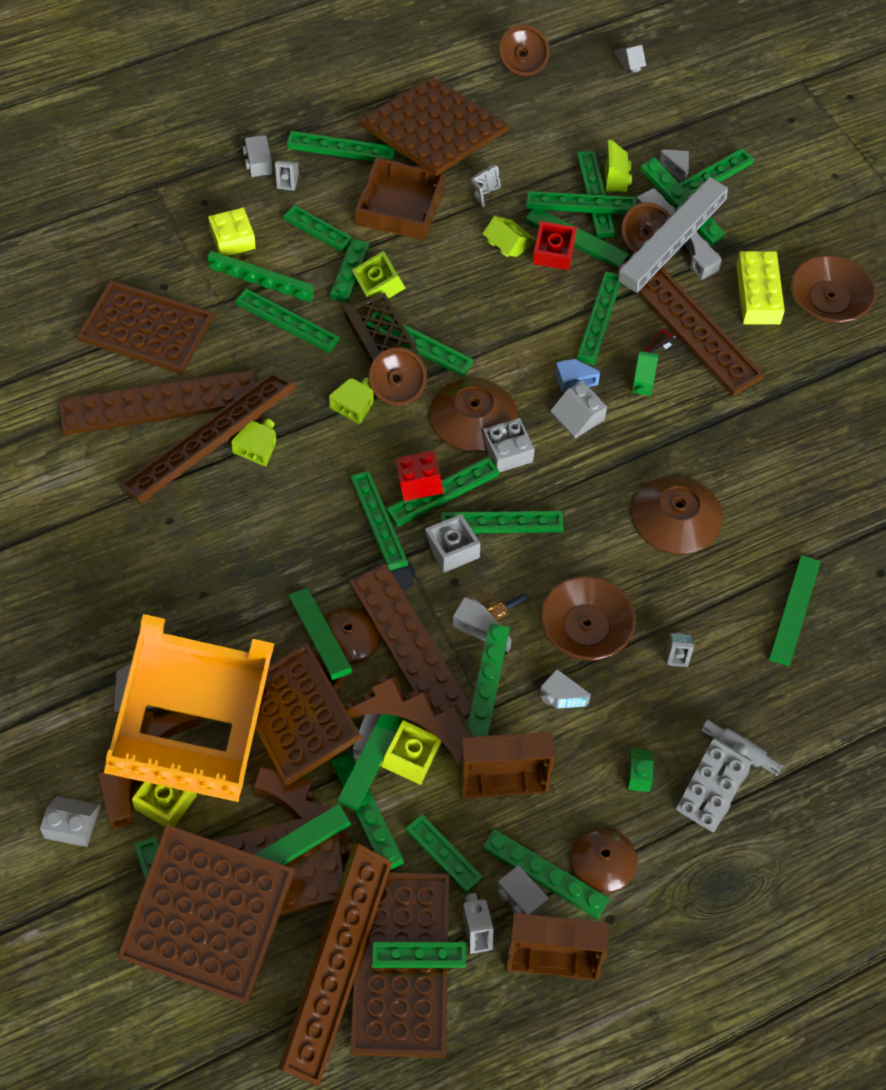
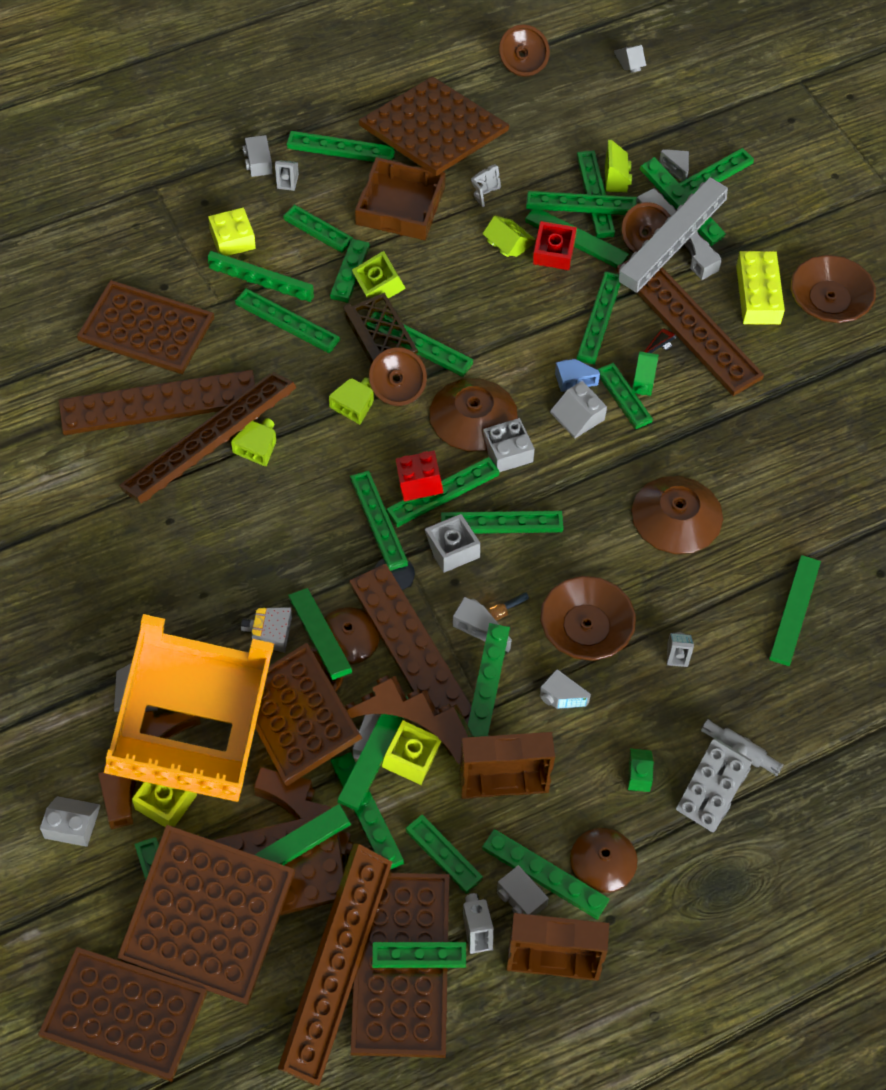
(123, 1014): none -> reddish brown plate
(270, 626): none -> light grey torso
(624, 396): none -> green tile

